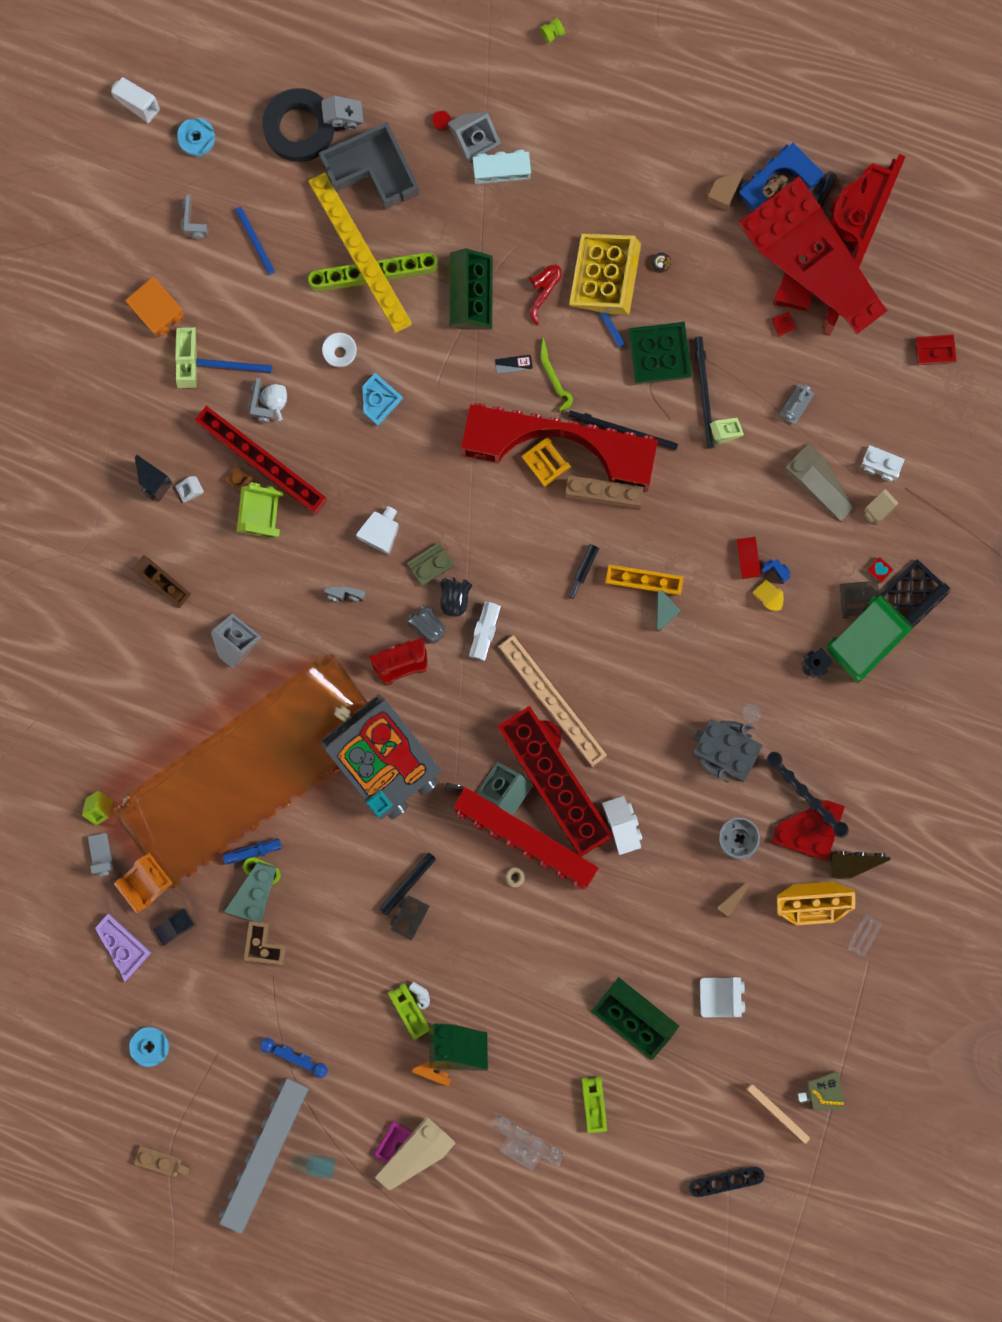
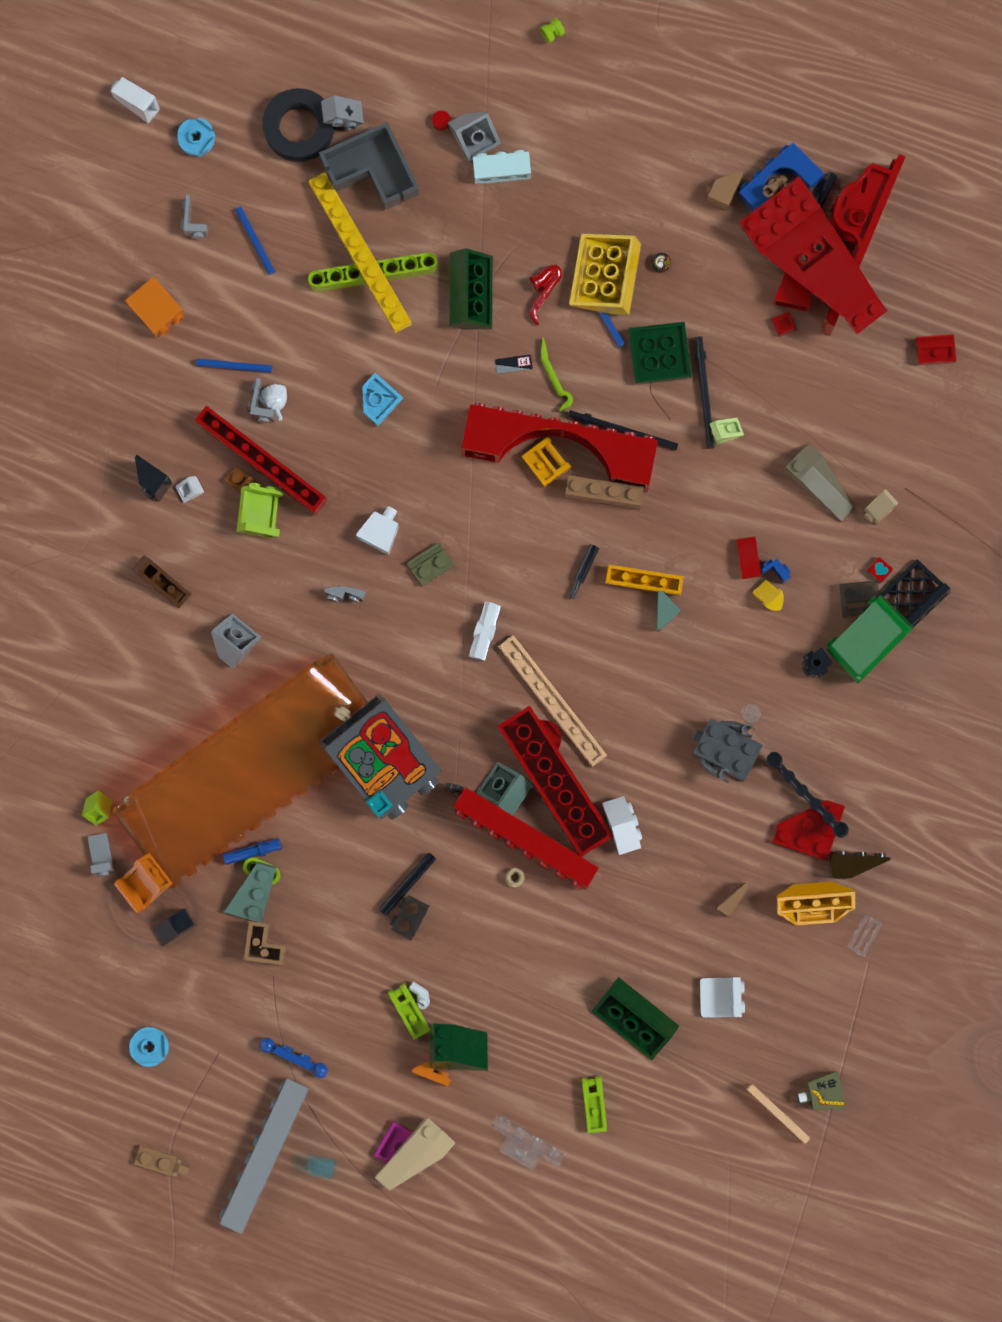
(123, 946): lavender wing -> none
(186, 358): yellowish green slope -> none
(335, 341): white piece -> none
(400, 661): red piece -> none
(427, 625): dark grey piece -> none
(454, 596): black piece -> none
(726, 1179): black beam -> none
(739, 827): light grey wheel -> none
(797, 403): light grey hinge -> none
(882, 463): white bracket -> none

